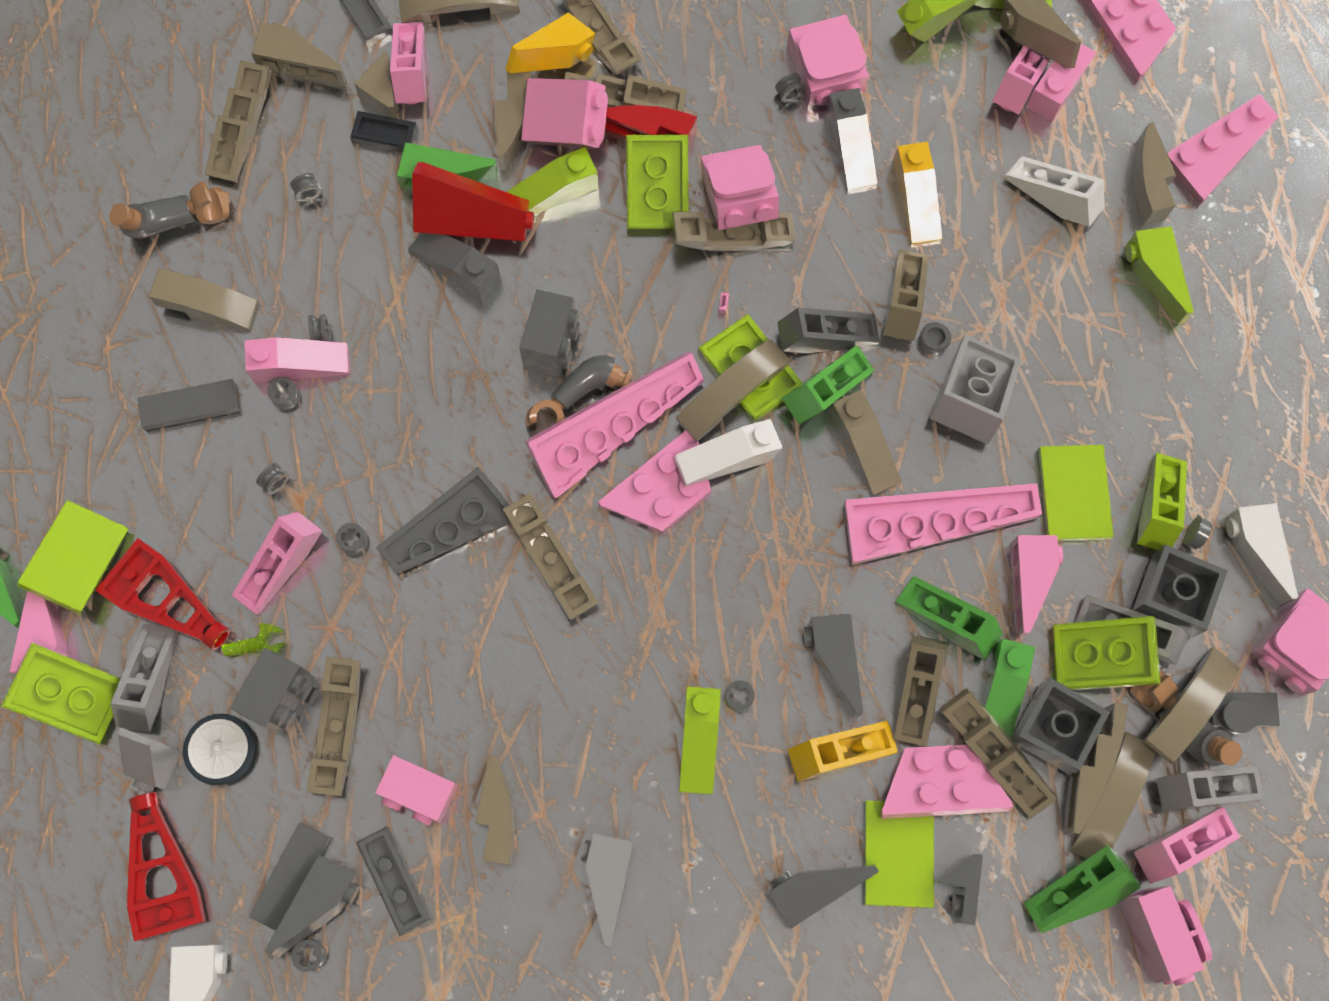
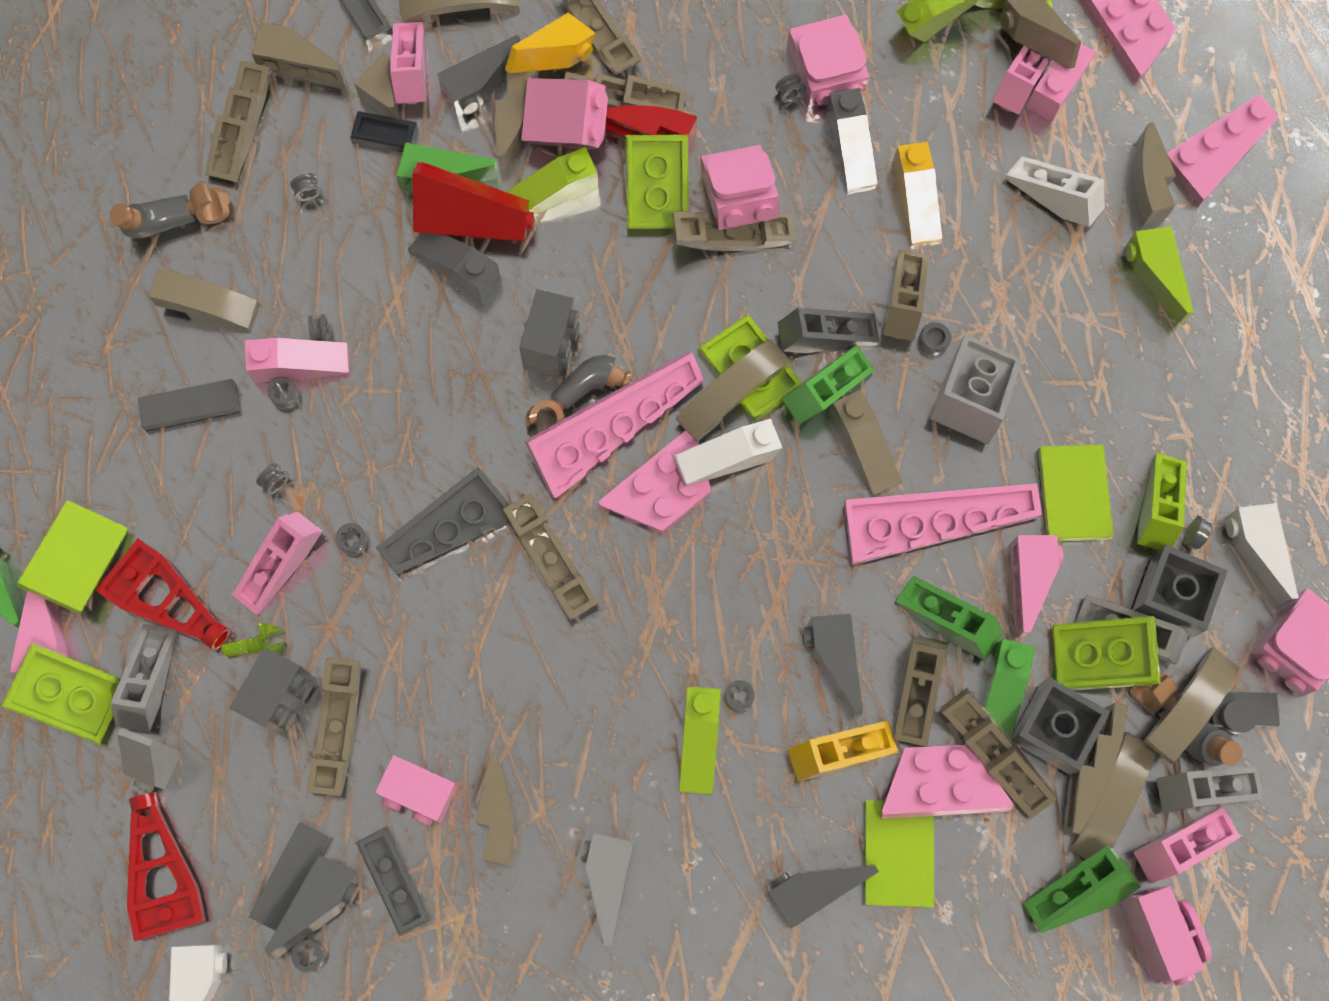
(218, 749): white wheel -> none
(476, 78): none -> dark grey slope
(723, 303): bright pink piece -> none
(966, 877): dark grey slope -> none

